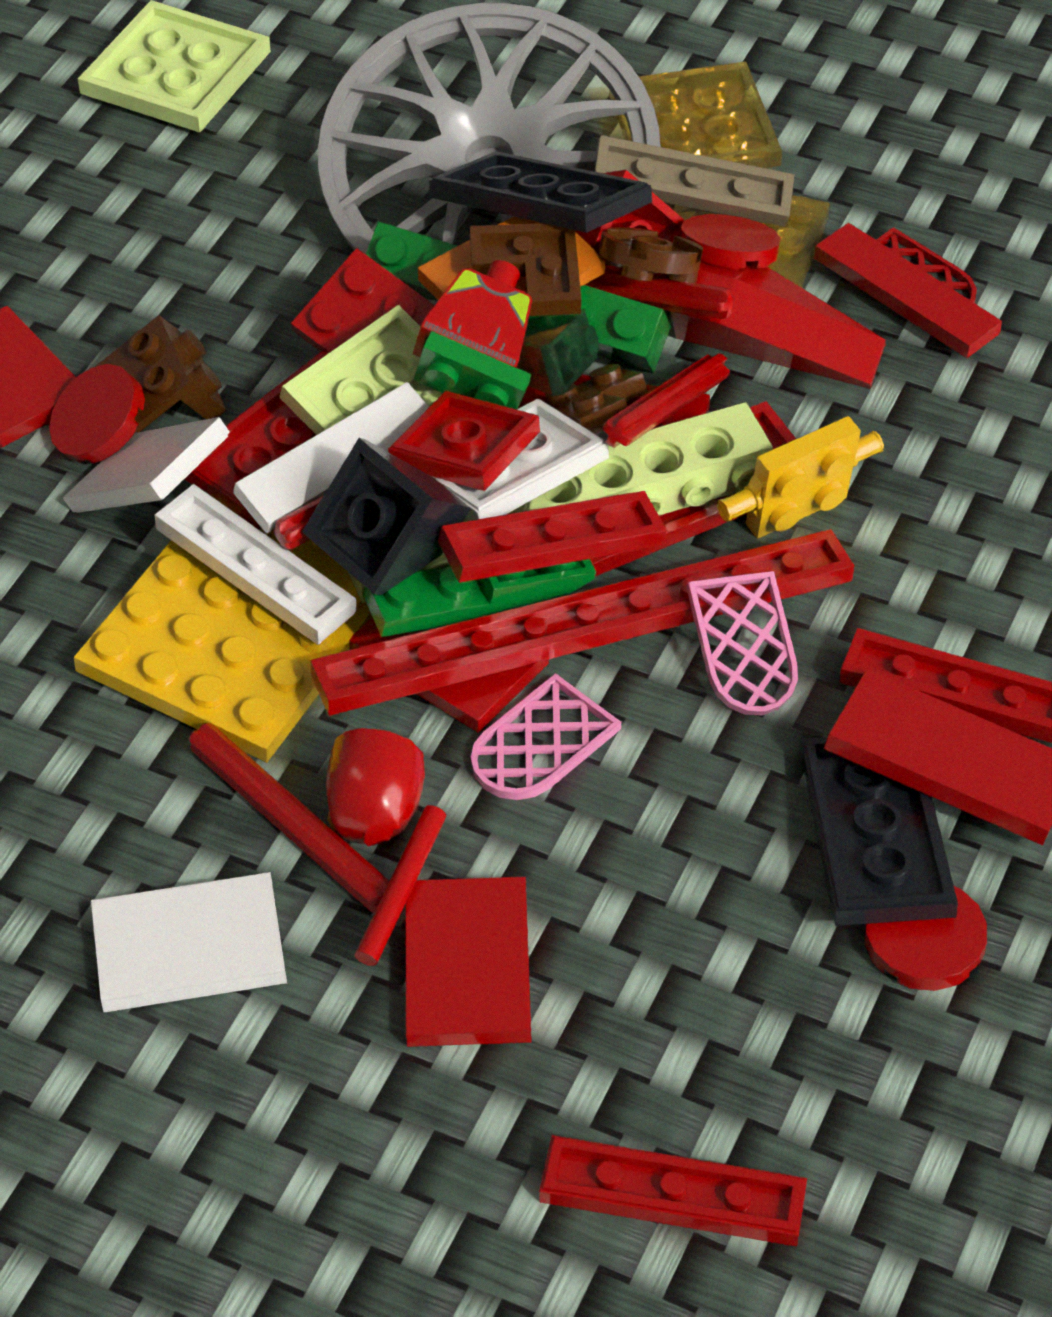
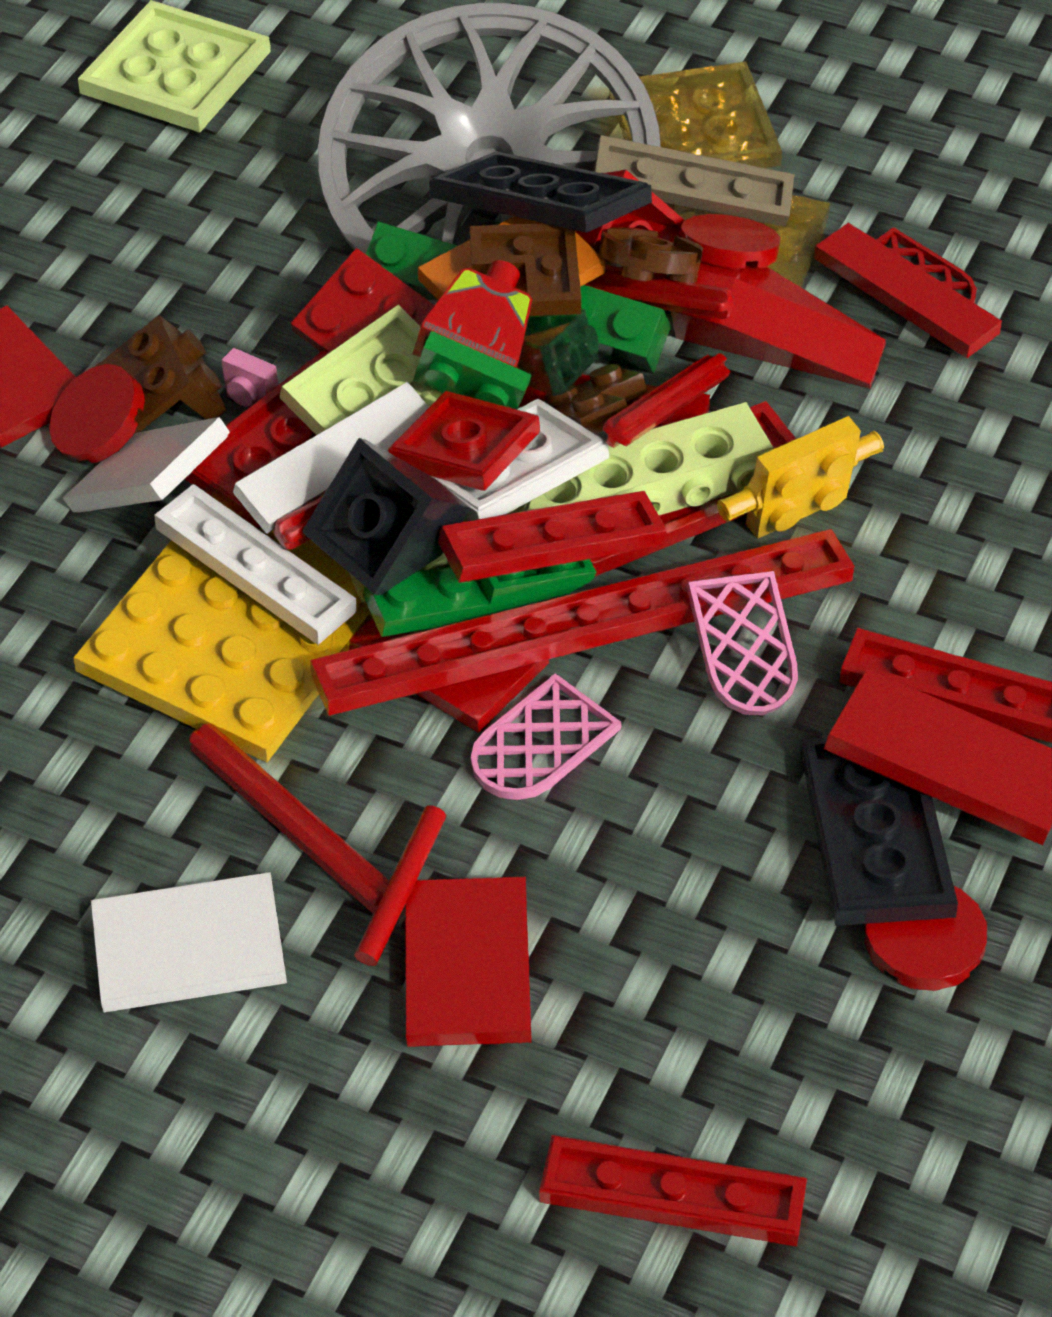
(247, 377): none -> bright pink plate
(373, 784): red piece -> none

